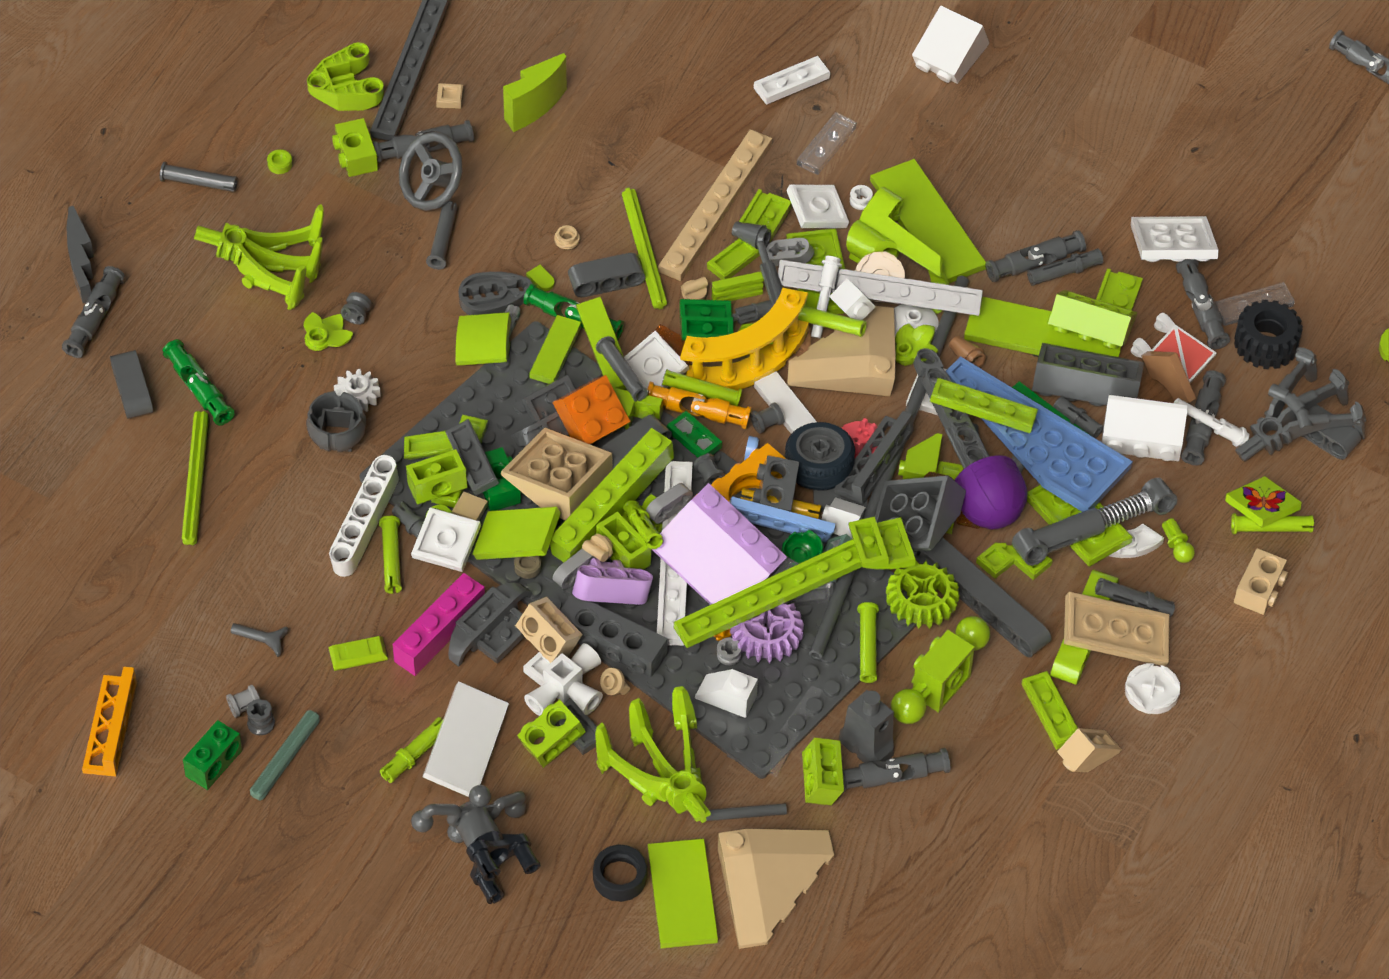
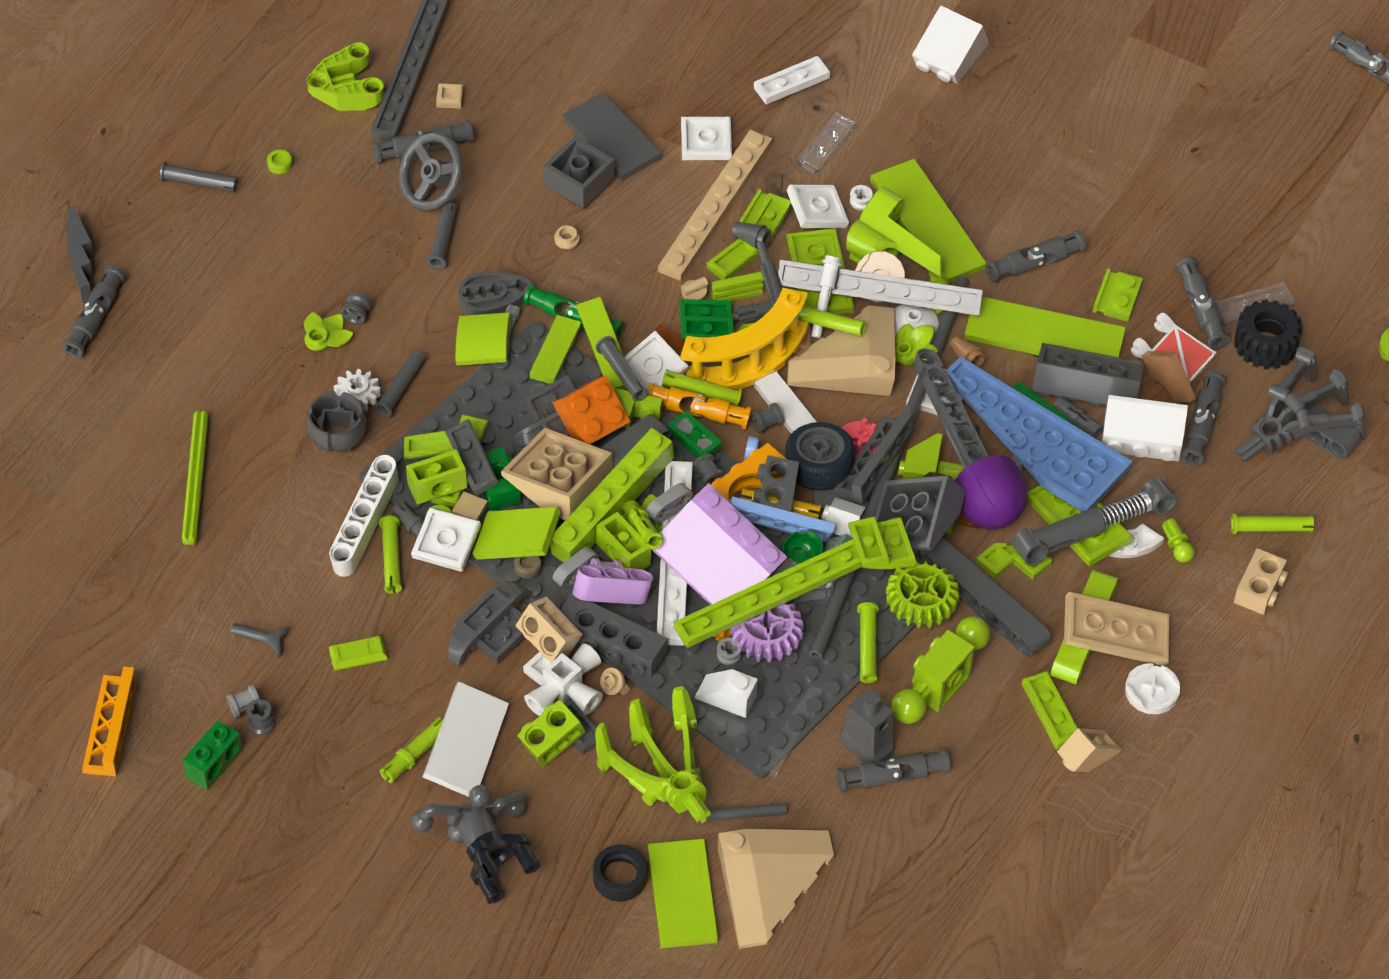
(131, 384): dark grey beam -> none
(205, 392): green piece -> none
(257, 255): lime piece -> none
(284, 755): sand green axle -> none
(355, 147): lime brick -> none
(399, 384): none -> dark grey pin
(435, 626): dark pink brick -> none
(535, 92): lime slope -> none
(541, 278): lime piece -> none
(579, 172): none -> dark grey slope
(599, 547): tan plate -> none
(606, 275): dark grey beam -> none
(614, 134): none -> dark grey tile
(644, 248): lime axle -> none
(706, 138): none -> white tile
(789, 251): light grey beam -> none
(822, 771): lime brick -> none
(852, 300): white brick -> none
(983, 405): lime tile -> none
(1075, 263): dark grey pin -> none
(1092, 318): slope -> none
(1133, 597): dark grey pin -> none
(1174, 238): white plate -> none
(1222, 427): white pin -> none
(1263, 501): lime tile -> none

